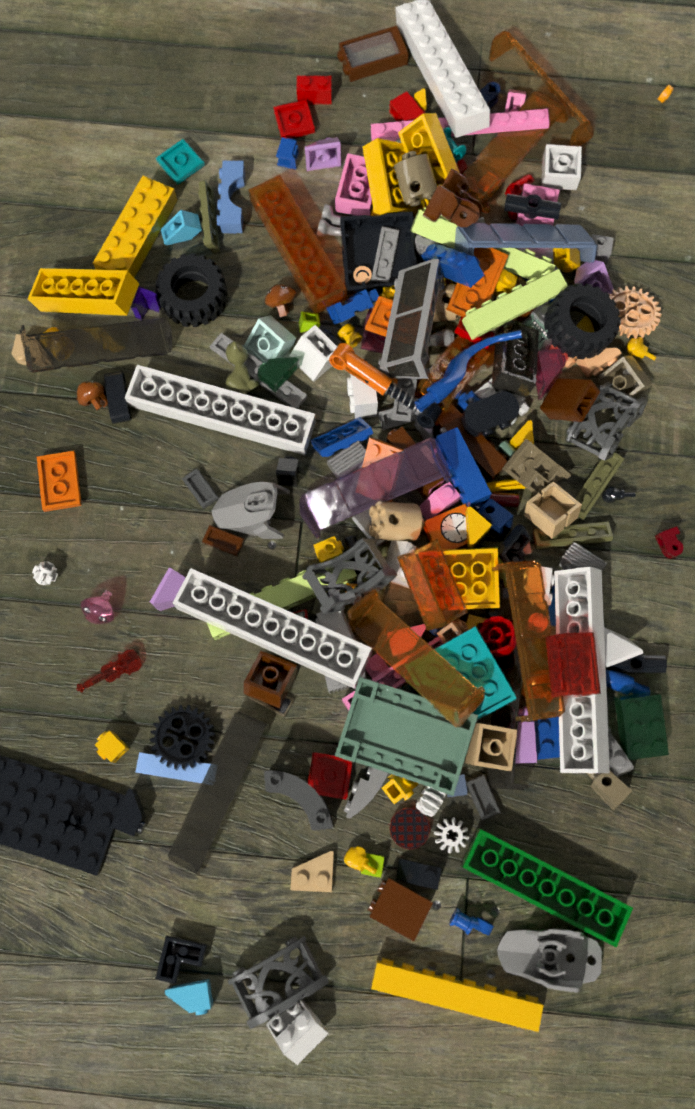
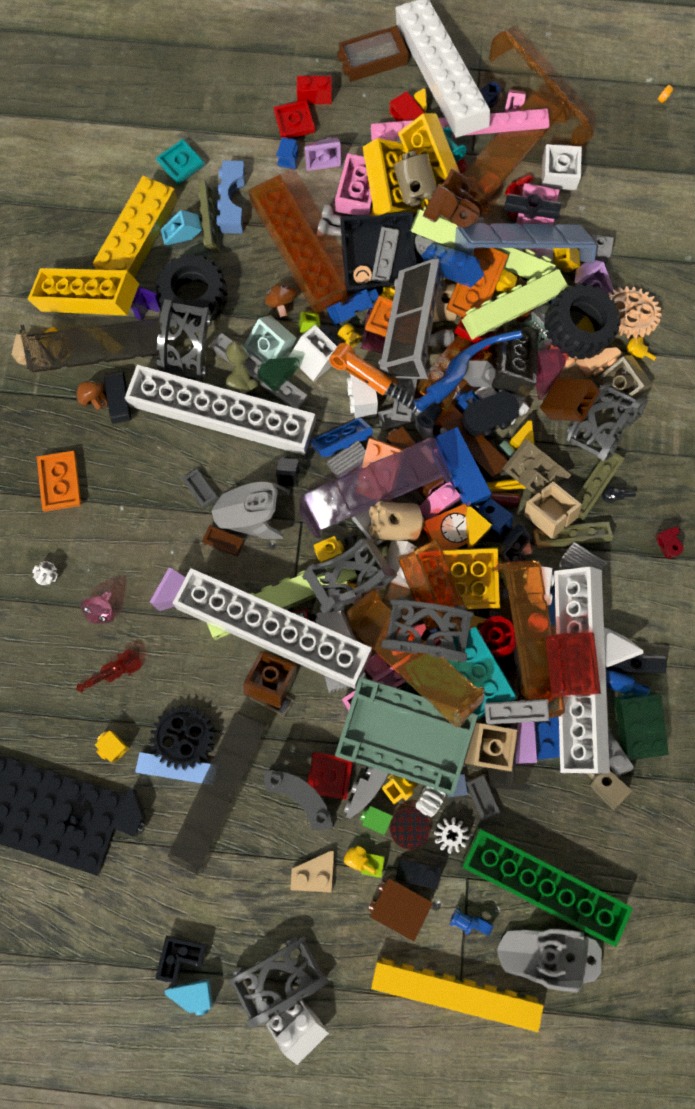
(168, 318): none -> dark grey fence
(376, 820): none -> bright green brick
(398, 640): none -> dark grey fence
(479, 373): none -> light grey brick
(517, 711): none -> light grey tile

